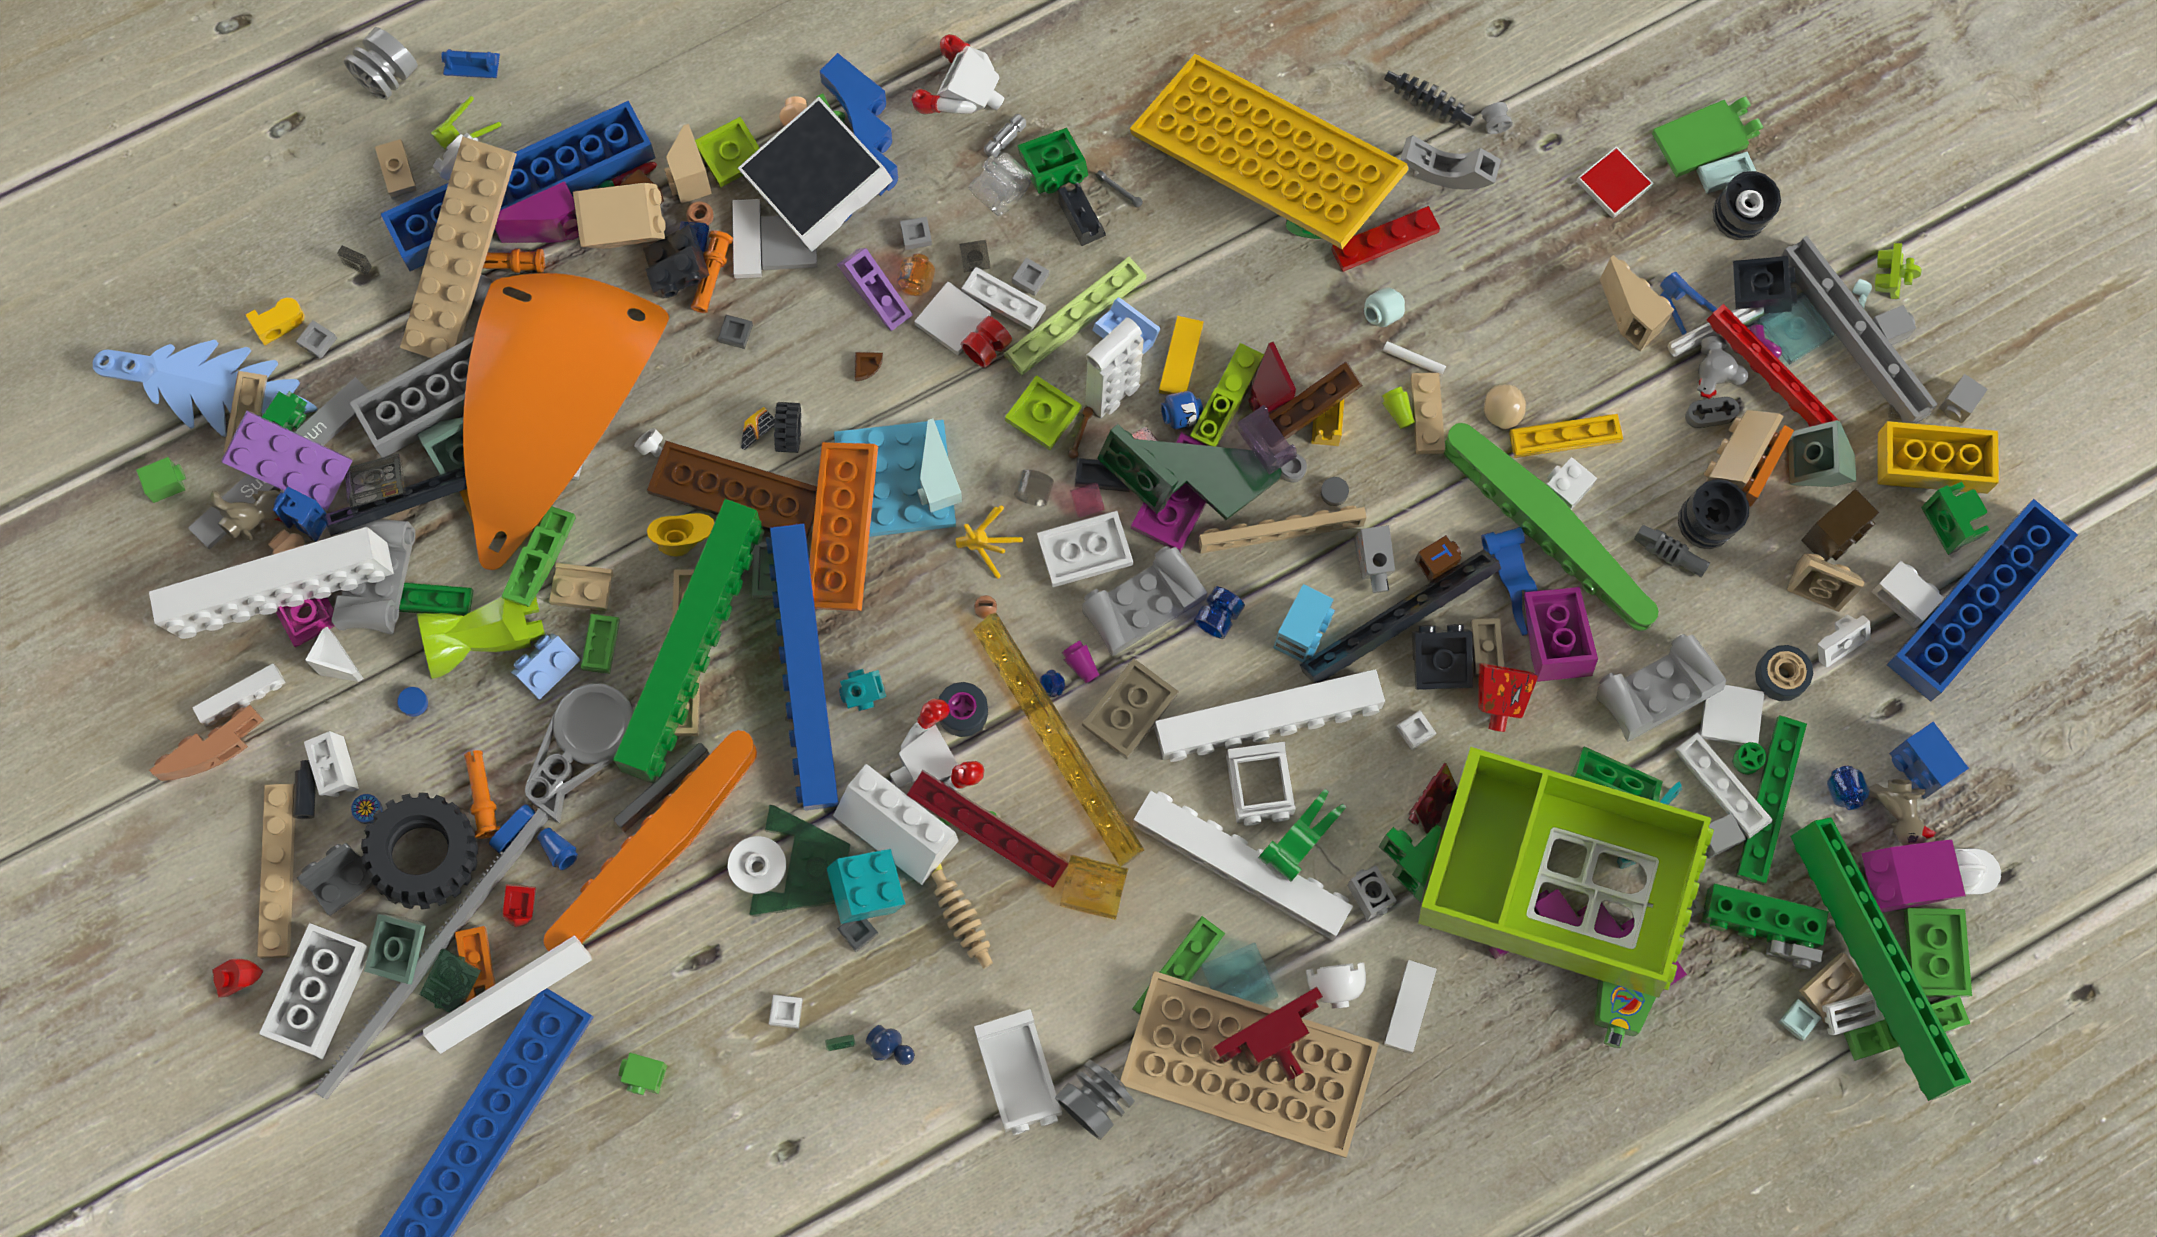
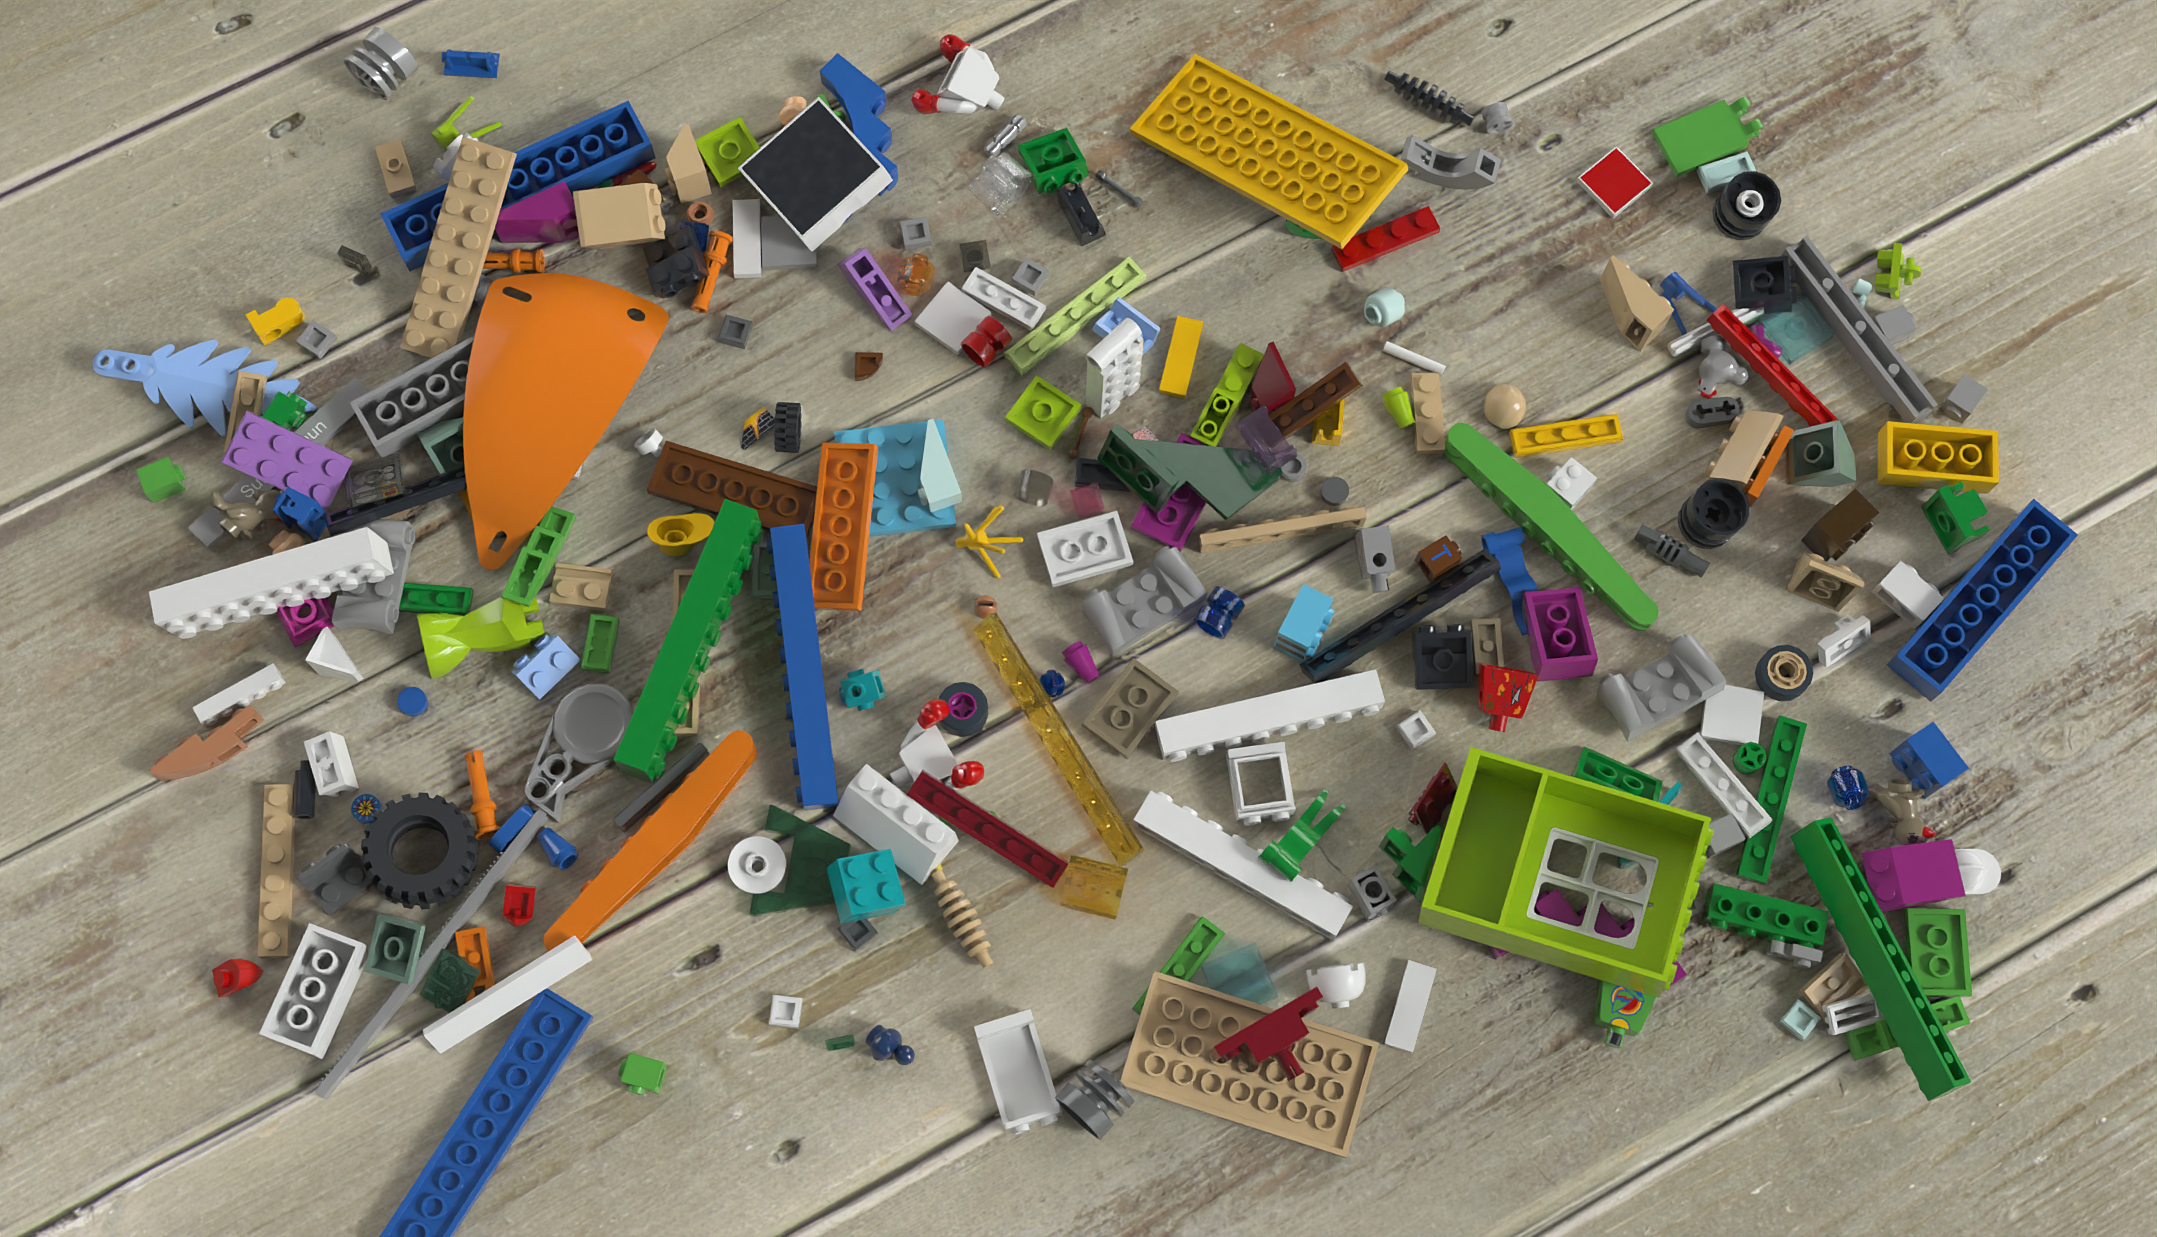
(1181, 410): blue head -> none

